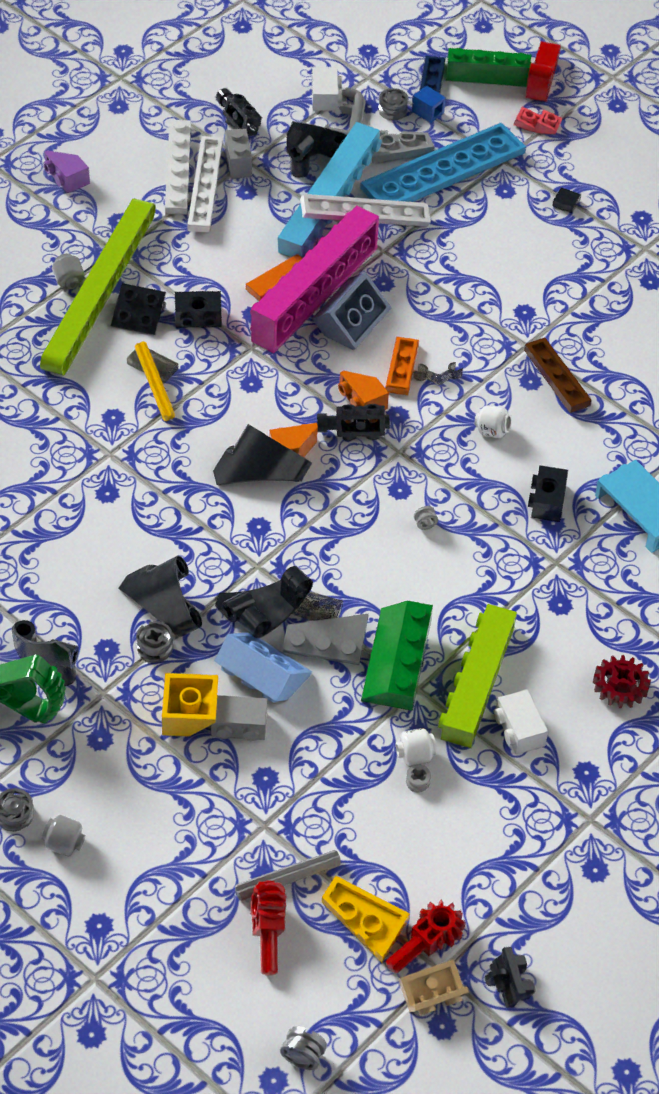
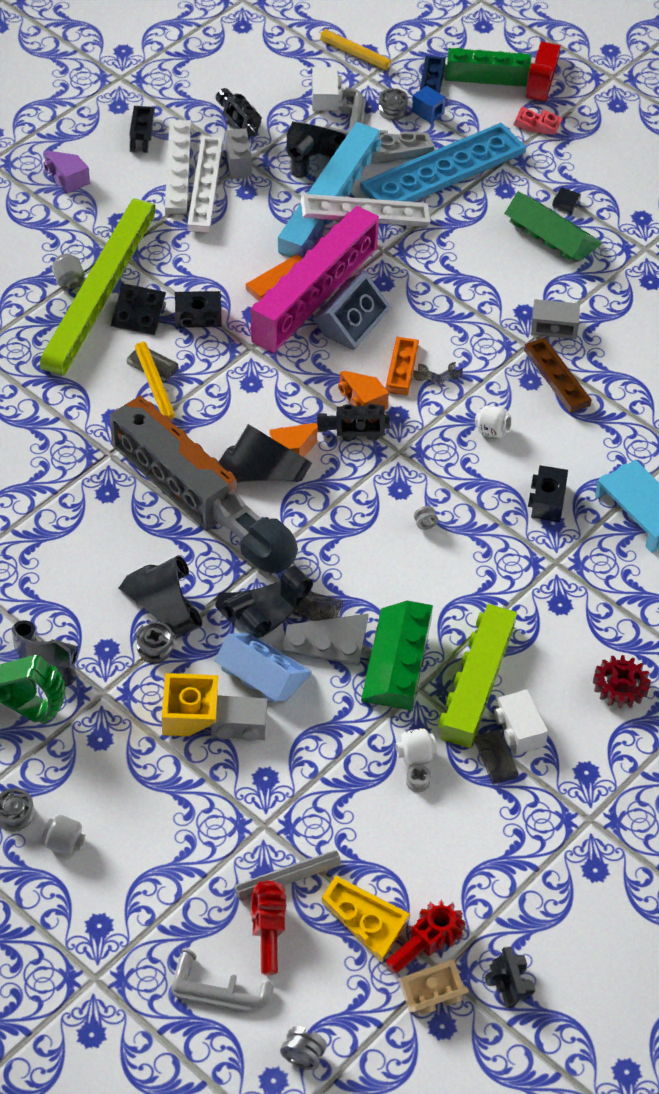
(141, 127): none -> black hinge
(197, 483): none -> piece
(216, 995): none -> light grey piece
(355, 49): none -> yellow axle
(496, 757): none -> clear smoke tile
(551, 227): none -> green slope
(555, 319): none -> light grey brick

